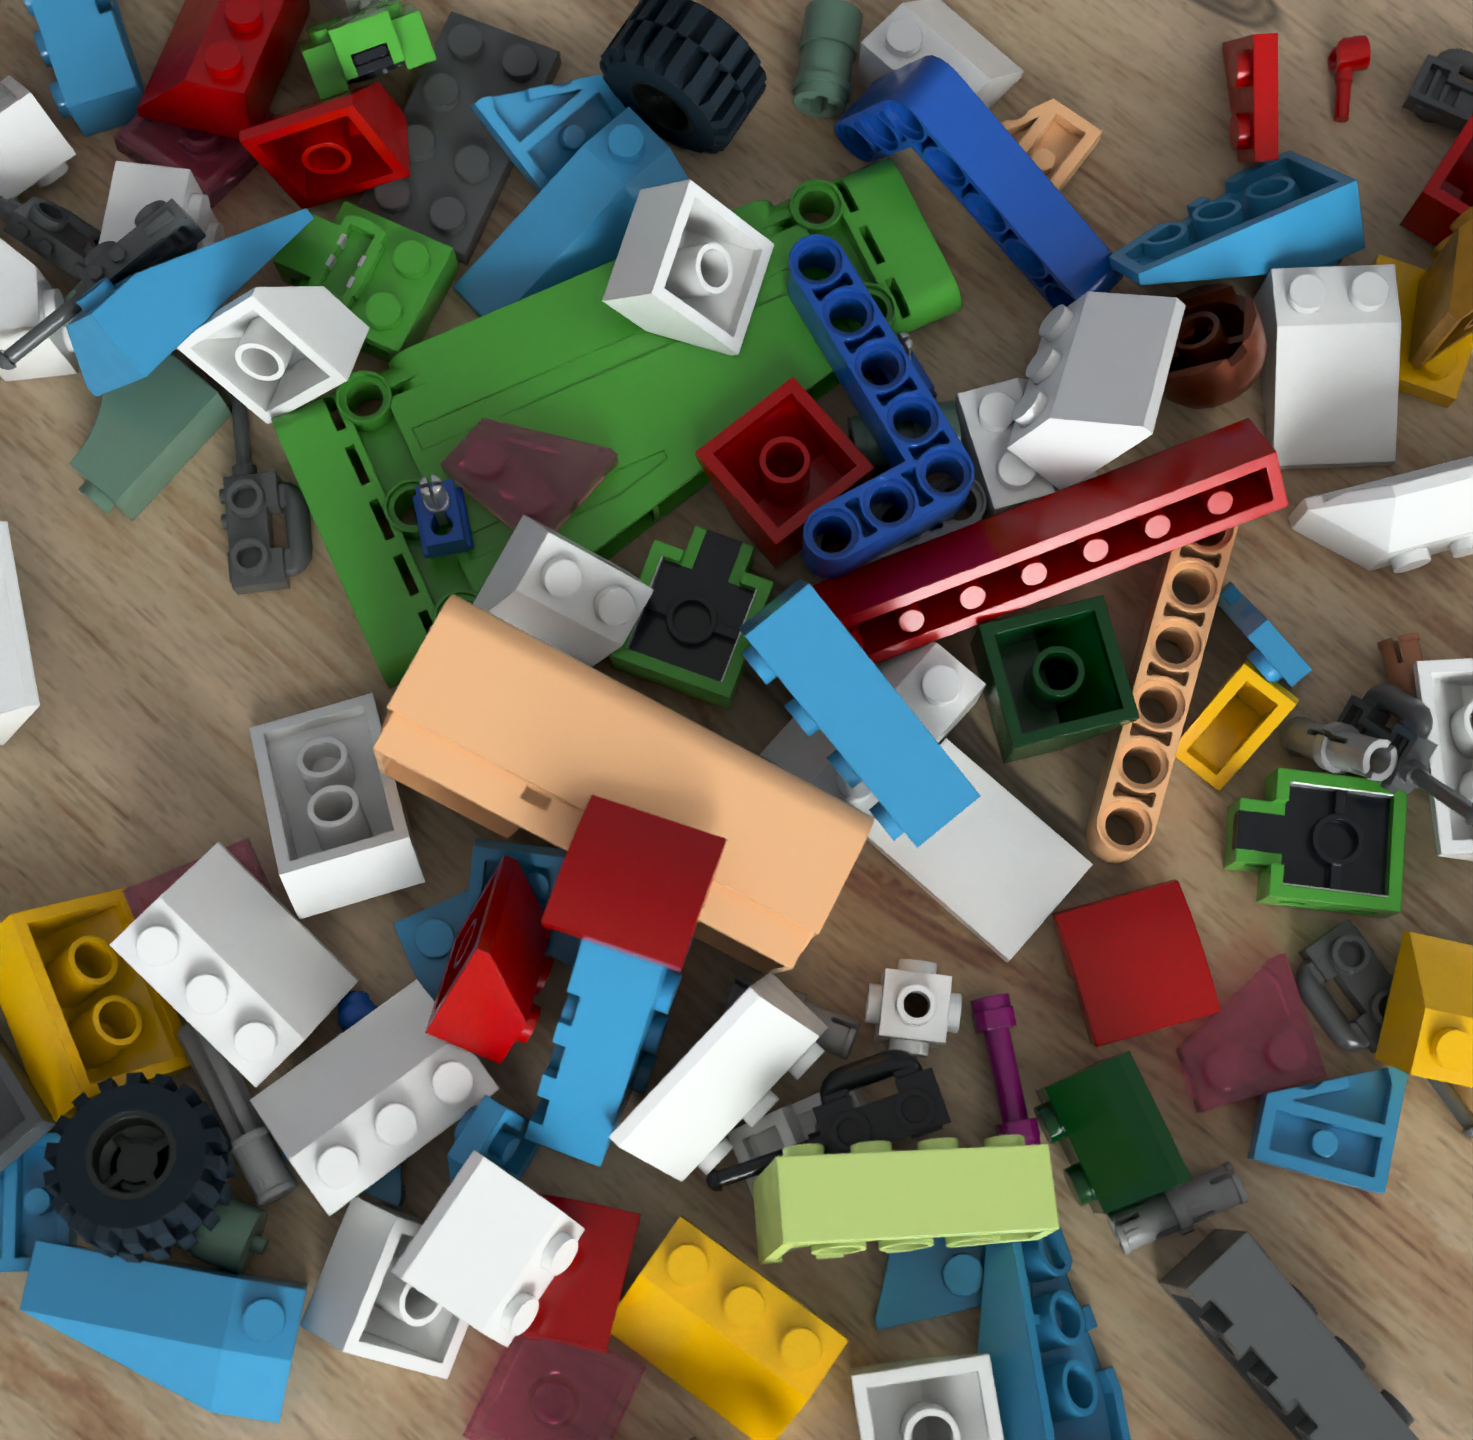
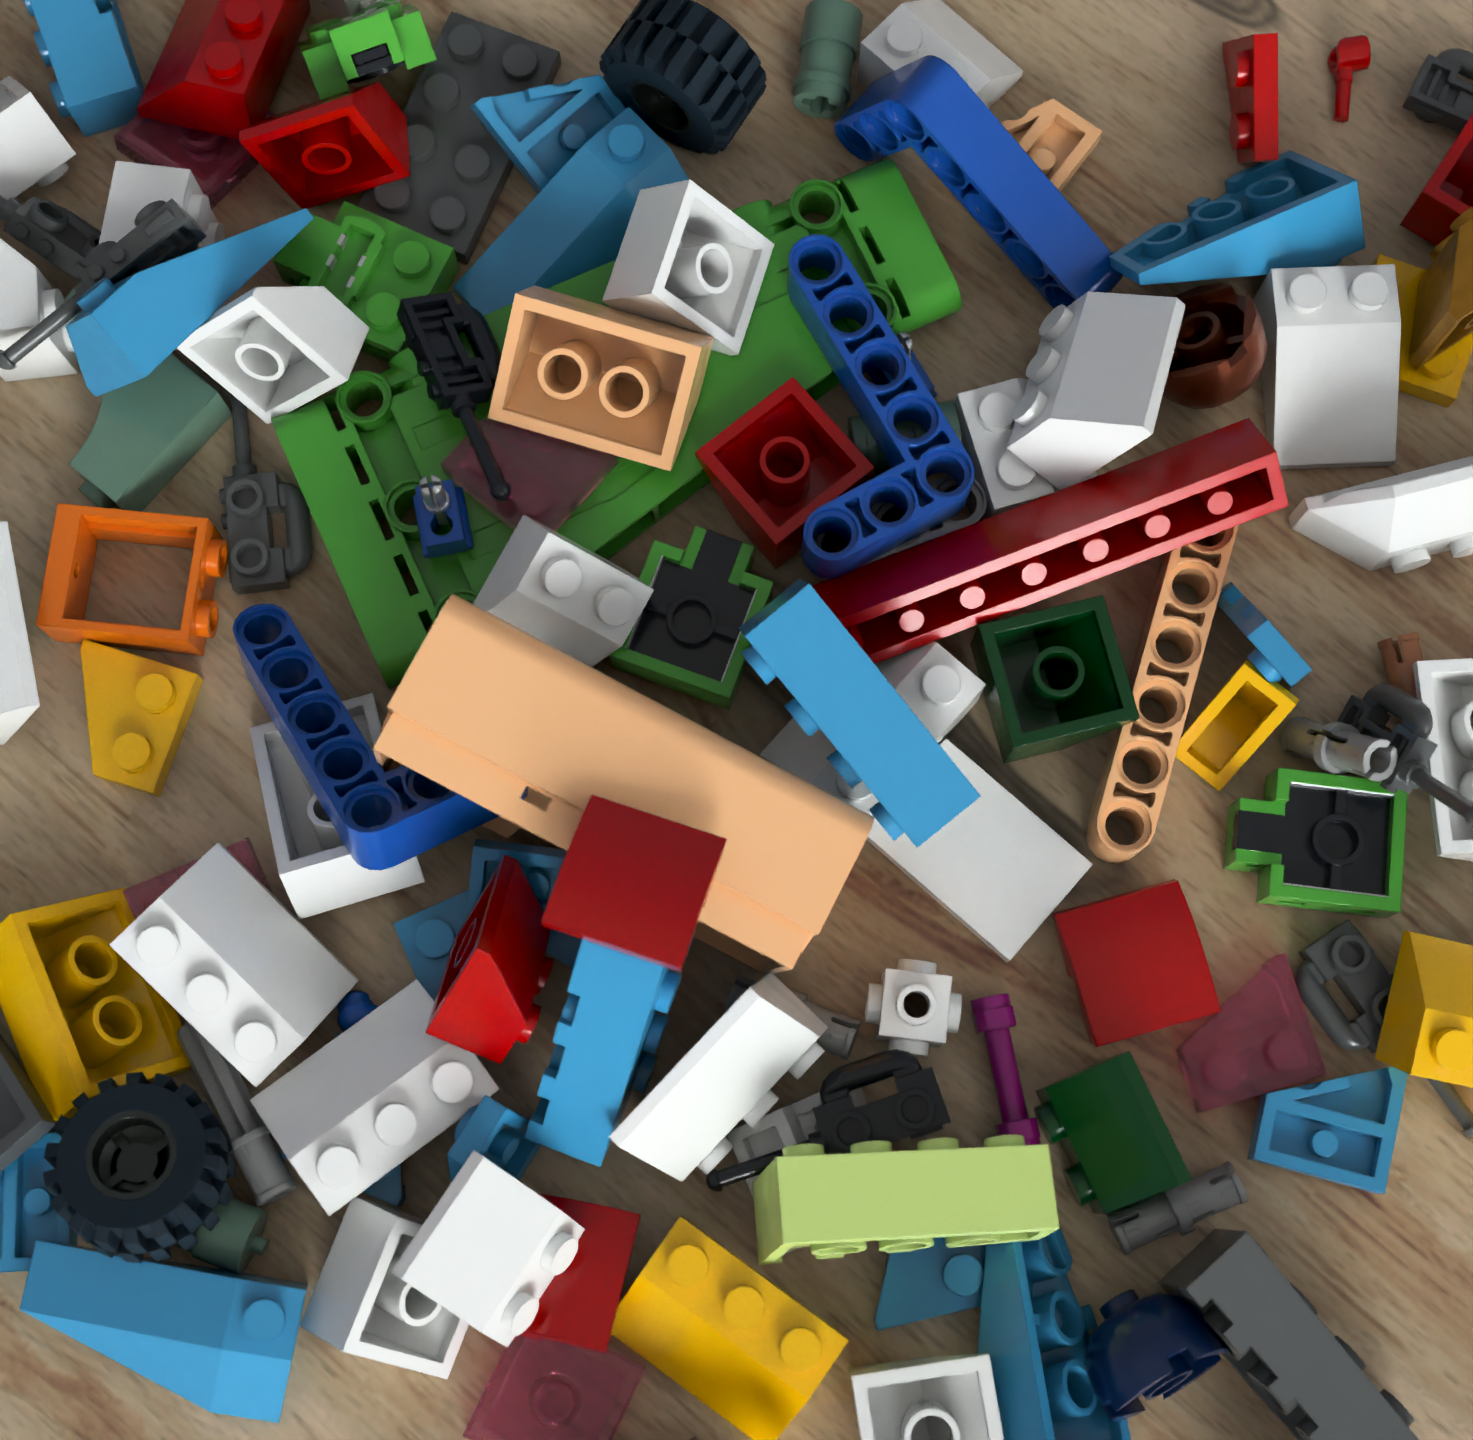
(72, 564): none -> orange window
(135, 715): none -> yellow wing
(337, 757): none -> blue beam
(453, 379): none -> black piece
(599, 376): none -> light nougat slope
(1148, 1351): none -> dark blue cylinder

